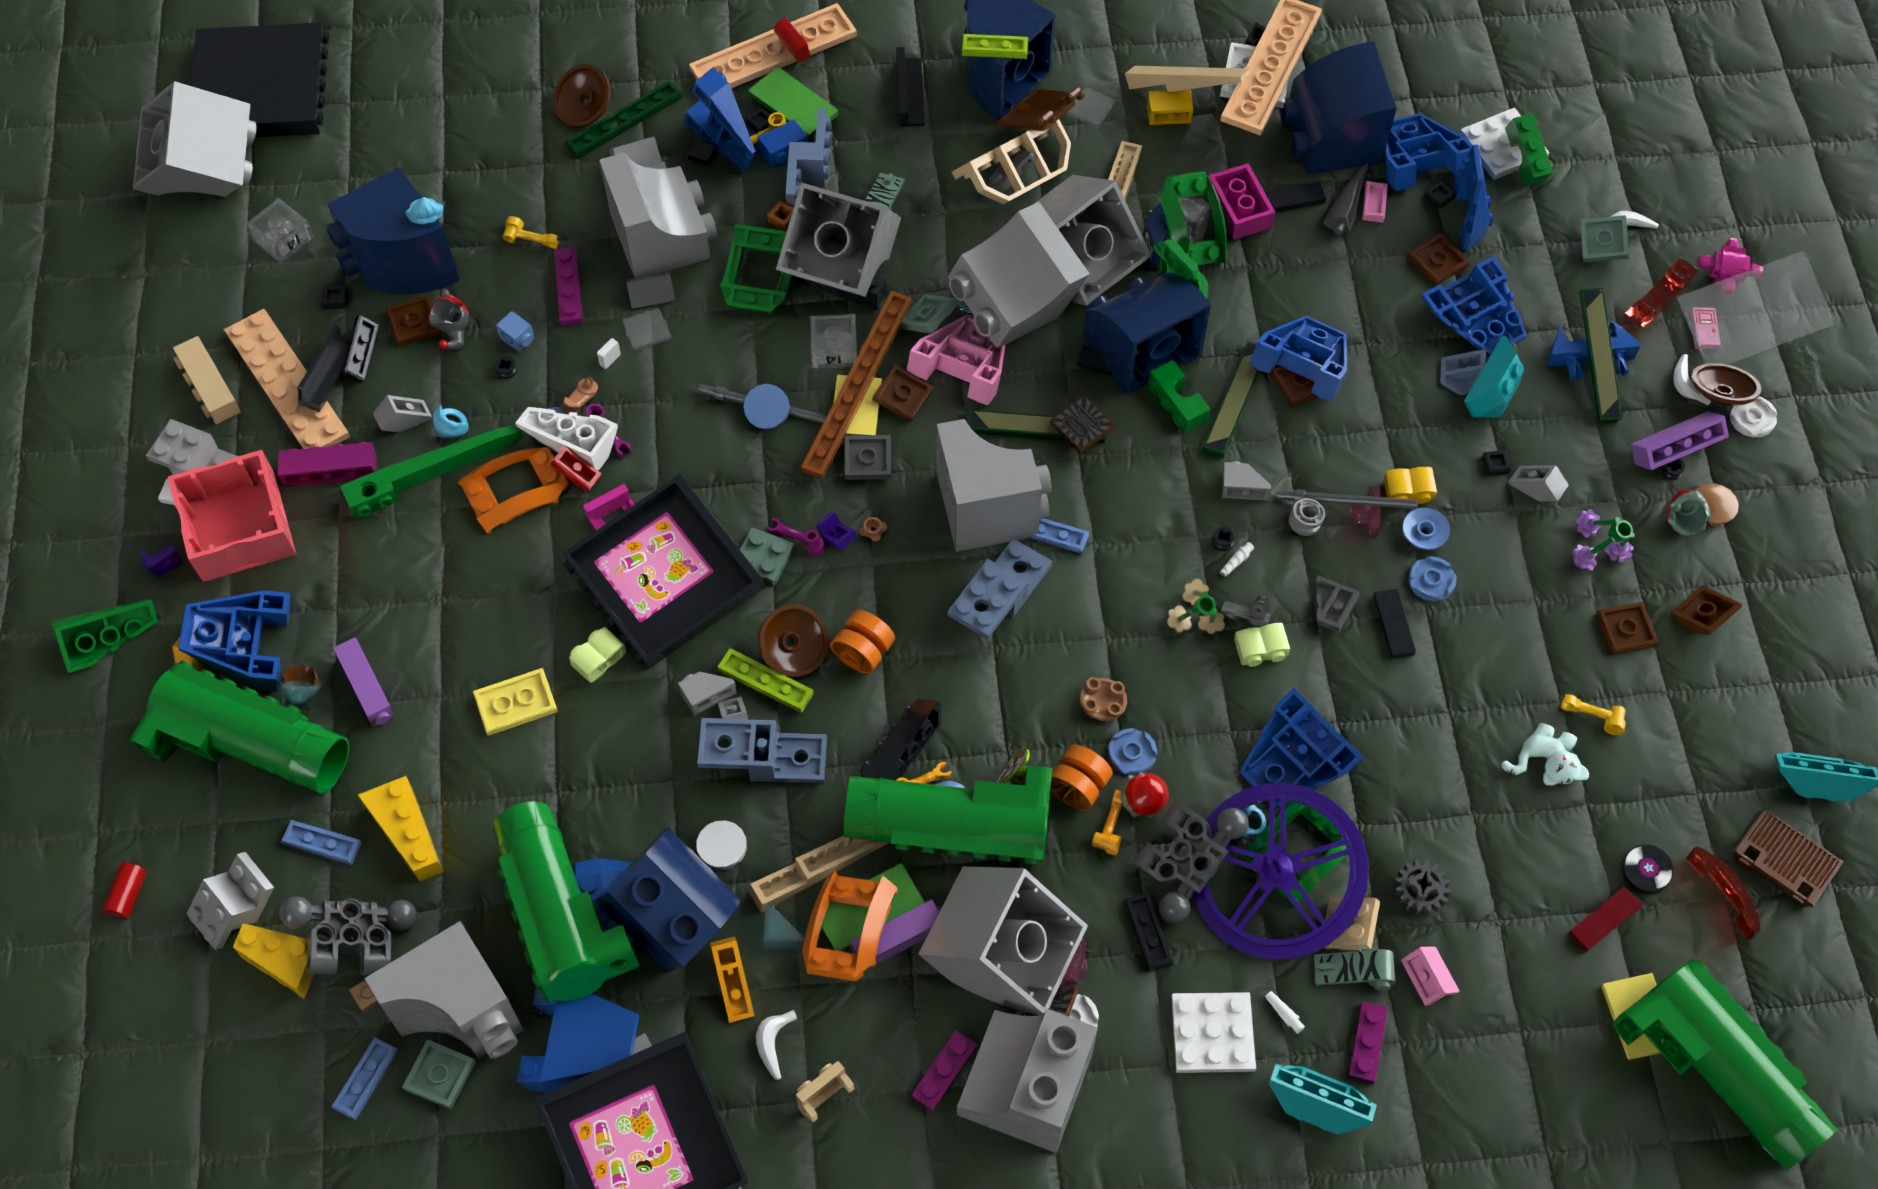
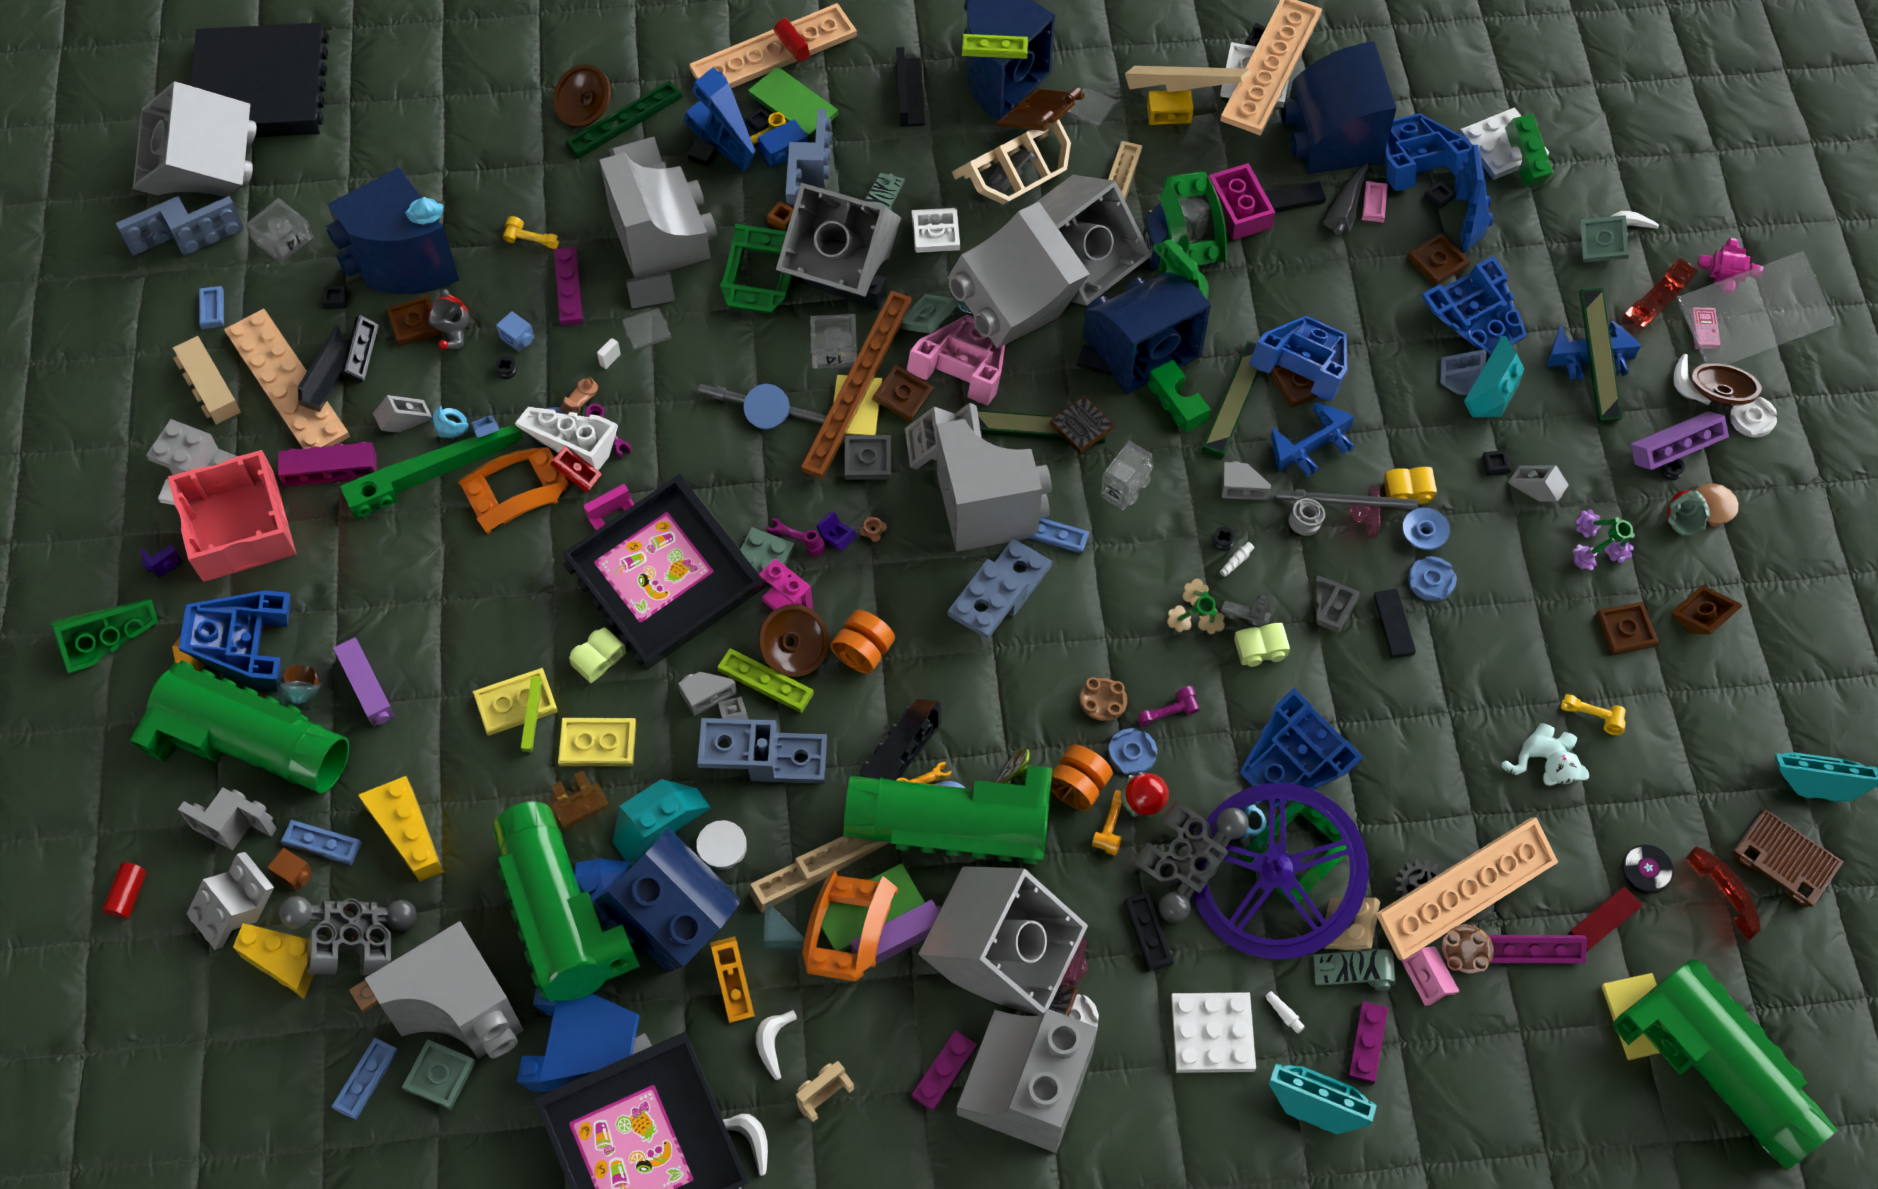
(172, 221): none -> sand blue bracket
(211, 307): none -> medium blue tile
(228, 818): none -> light grey bracket
(290, 870): none -> dark orange brick
(484, 426): none -> medium blue tile
(531, 714): none -> lime tile
(579, 805): none -> clear orange plate
(597, 742): none -> light yellow tile
(651, 812): none -> teal wedge
(756, 1136): none -> white piece
(785, 589): none -> dark pink panel
(922, 433): none -> light grey bracket
(935, 230): none -> white bracket
(1127, 476): none -> clear brick
(1186, 701): none -> magenta brick
(1335, 423): none -> blue hose
(1466, 888): none -> light nougat plate
(1467, 949): none -> medium nougat dish
(1539, 948): none -> magenta plate

